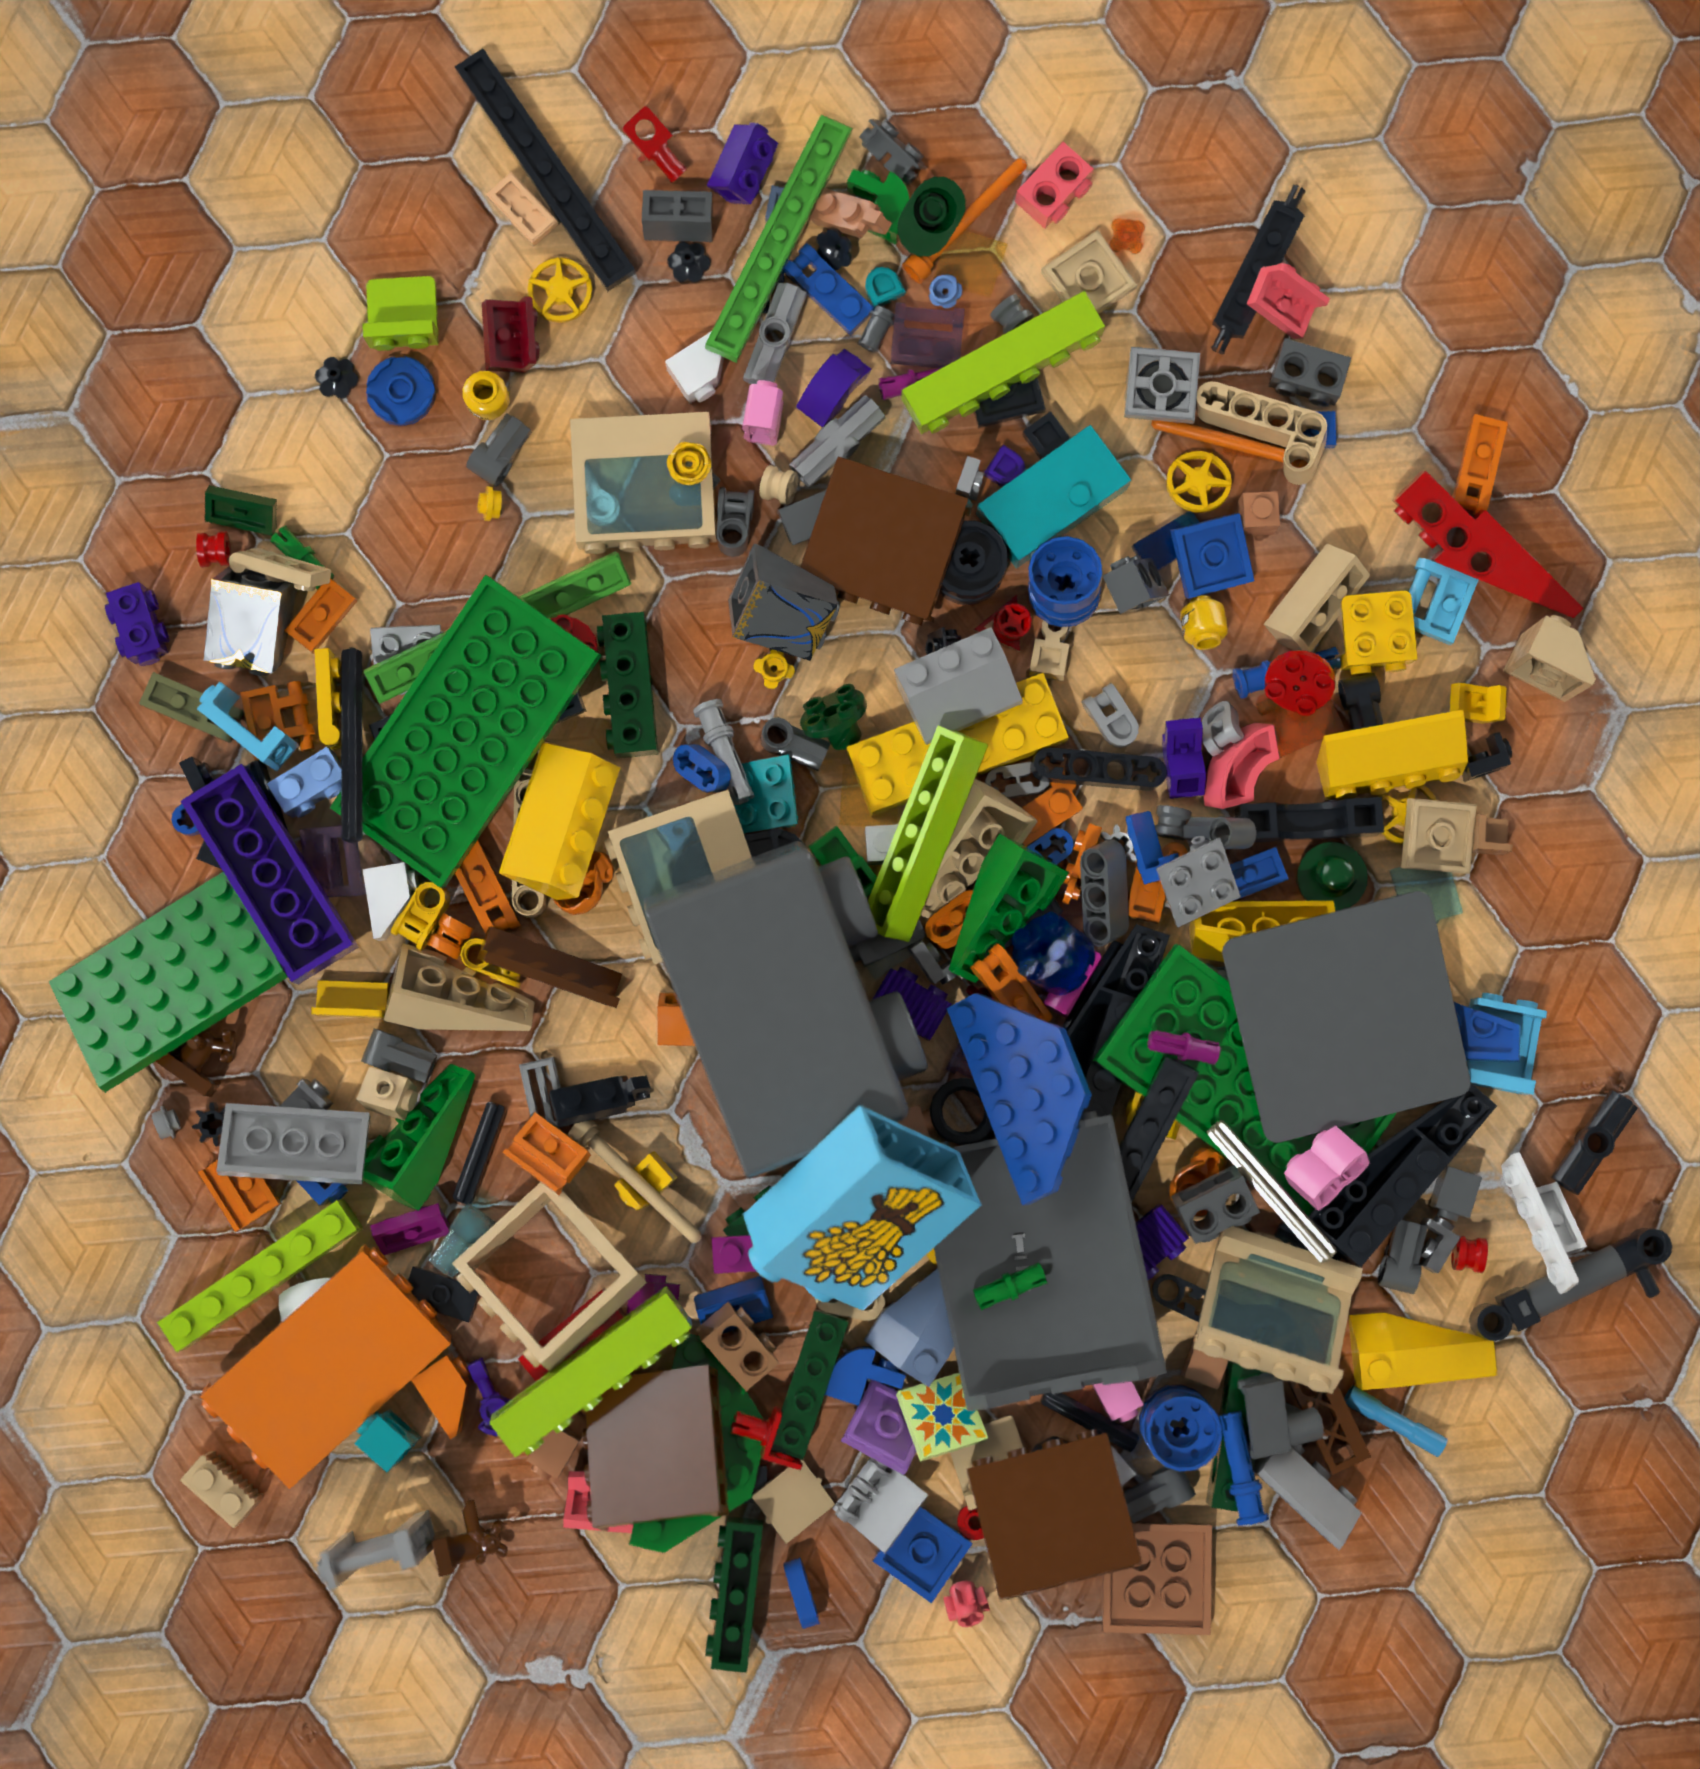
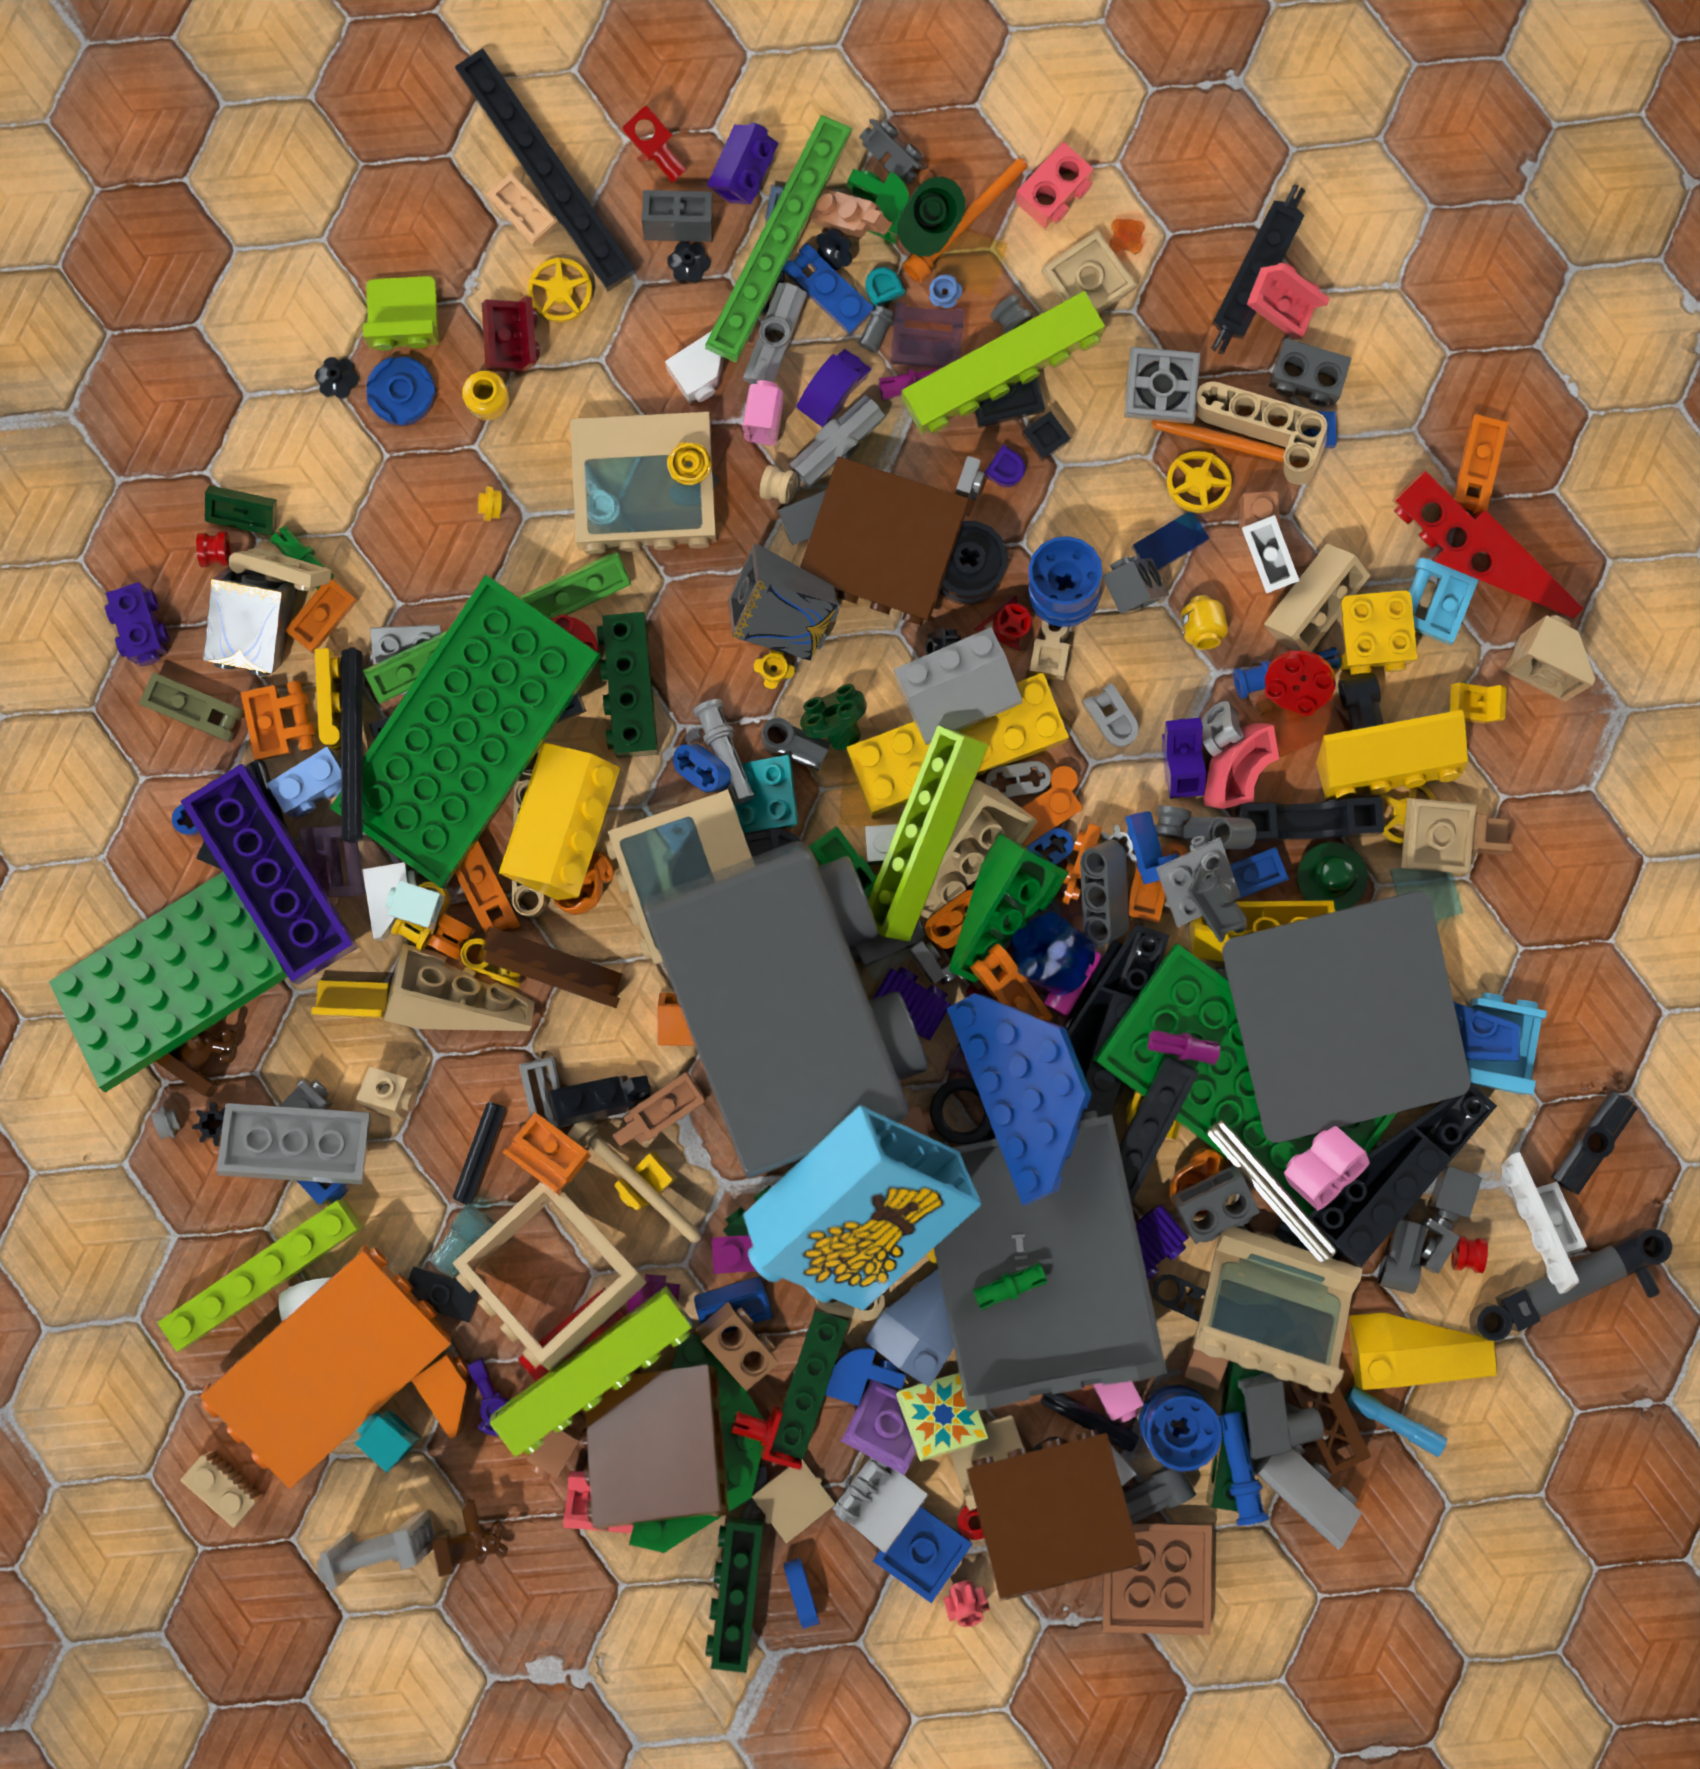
(197, 773): black plate -> none
(240, 1198): orange plate -> none
(273, 749): medium azure panel -> none
(390, 1053): dark grey piece -> none
(410, 1229): magenta plate -> none
(414, 904): none -> light aqua brick
(414, 1152): green wedge -> none
(495, 456): dark grey piece -> none
(661, 1110): none -> nougat hinge
(734, 514): dark grey piece -> none
(1054, 495): teal brick -> none
(1098, 764): black beam -> none
(1209, 895): none -> dark grey hinge
(1212, 555): blue plate -> none
(1270, 554): none -> white slope
(1483, 764): black bracket -> none

